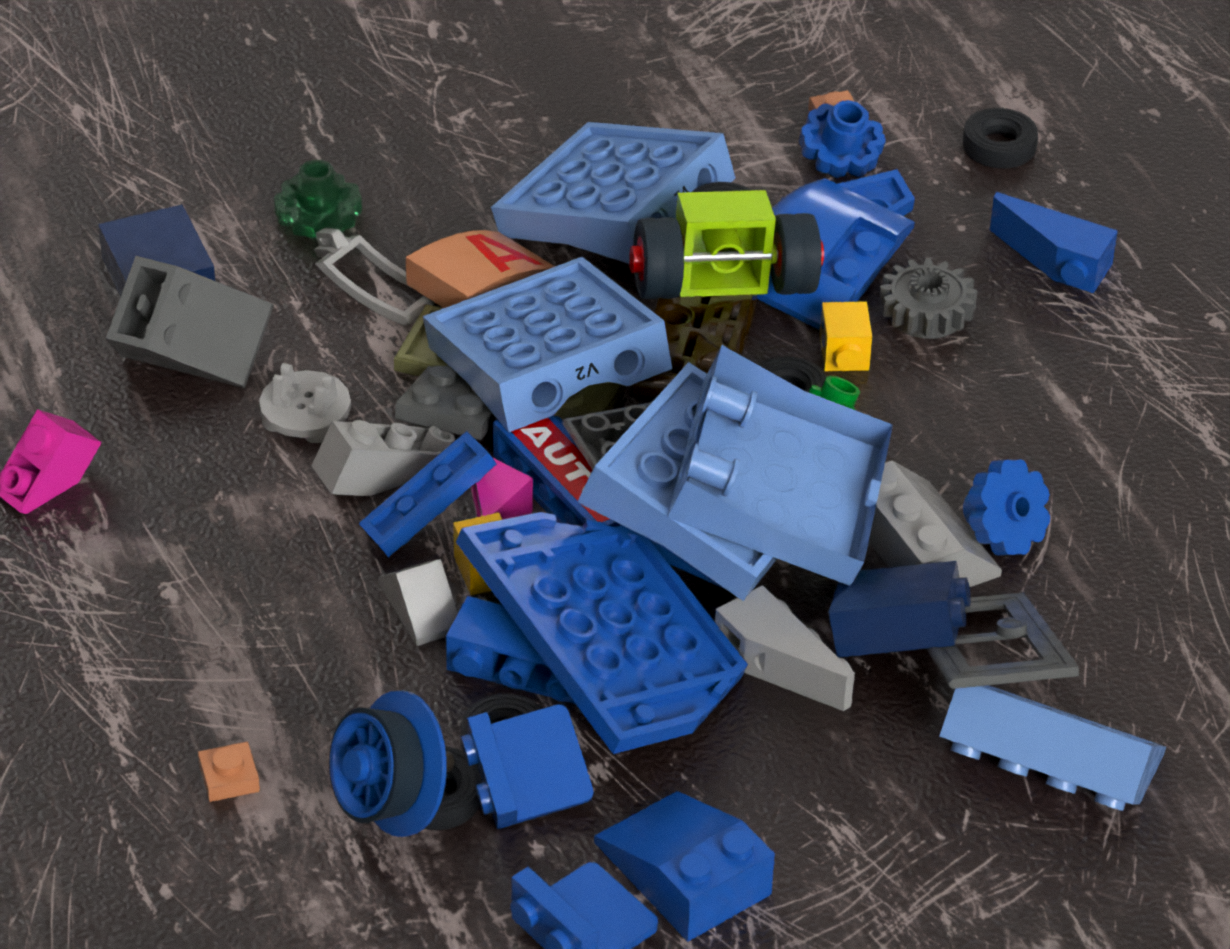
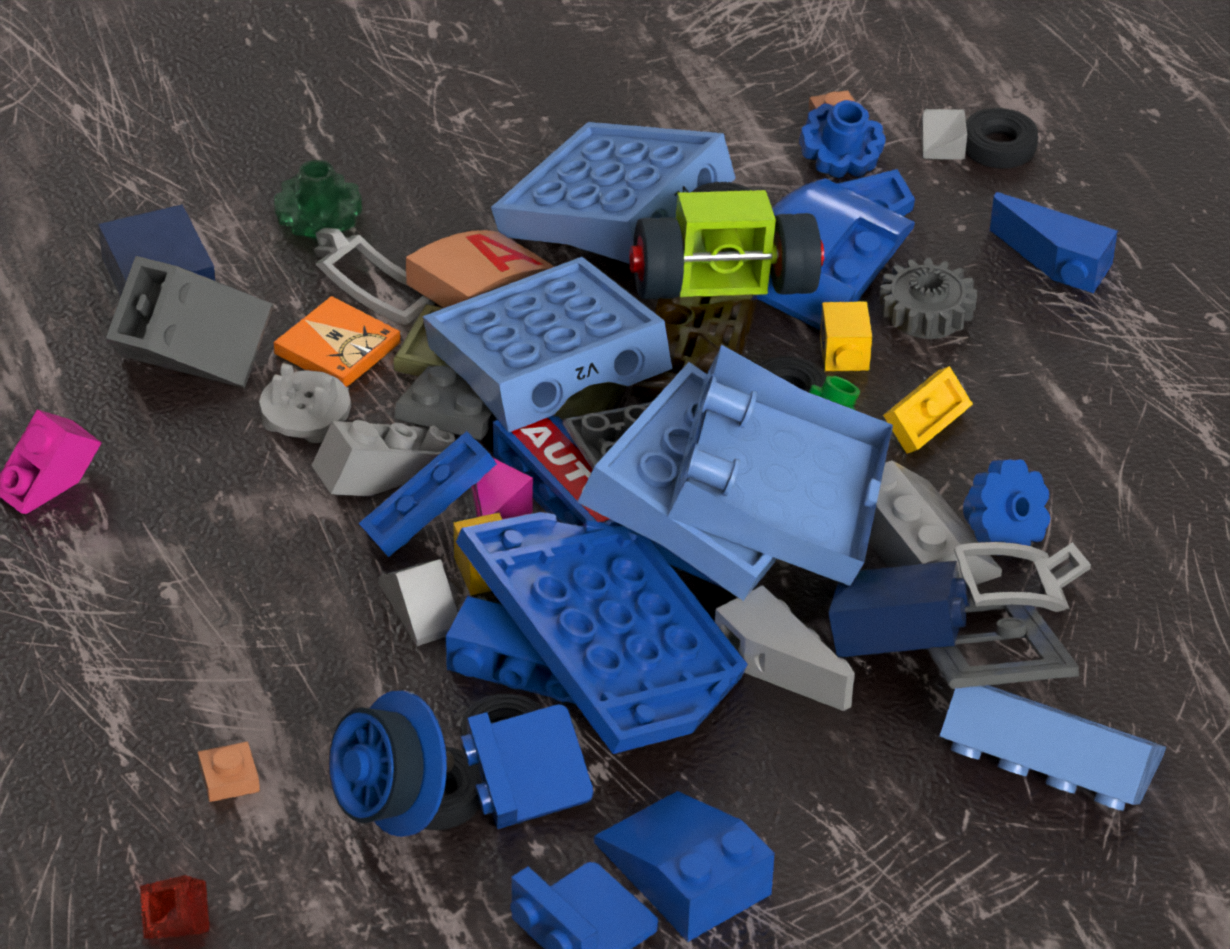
(174, 907): none -> clear red slope
(337, 341): none -> orange tile
(928, 409): none -> yellow plate
(943, 134): none -> light grey slope
(1052, 583): none -> light grey sword

